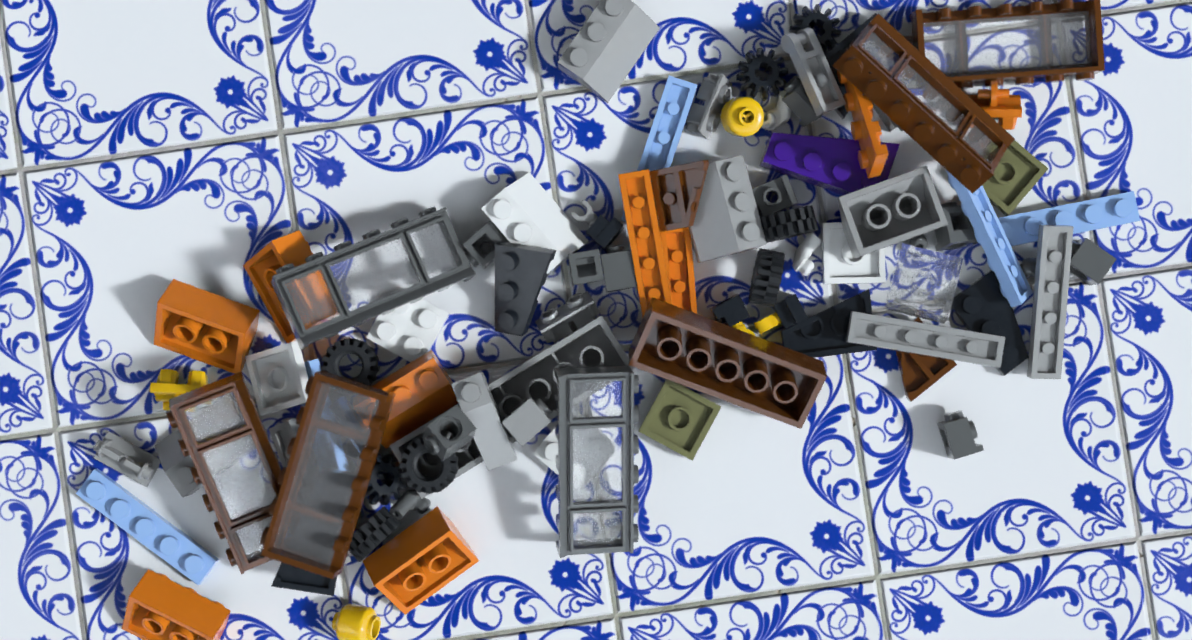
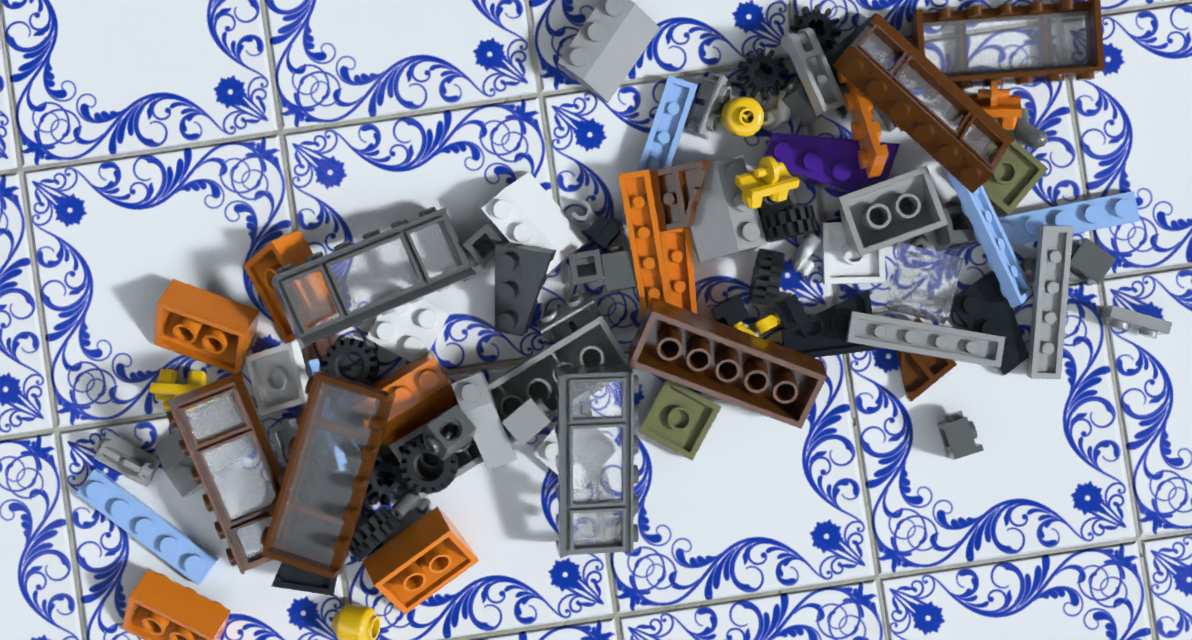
(768, 180): none -> yellow hips
(1029, 134): none -> dark grey arm
(1147, 325): none -> light grey plate

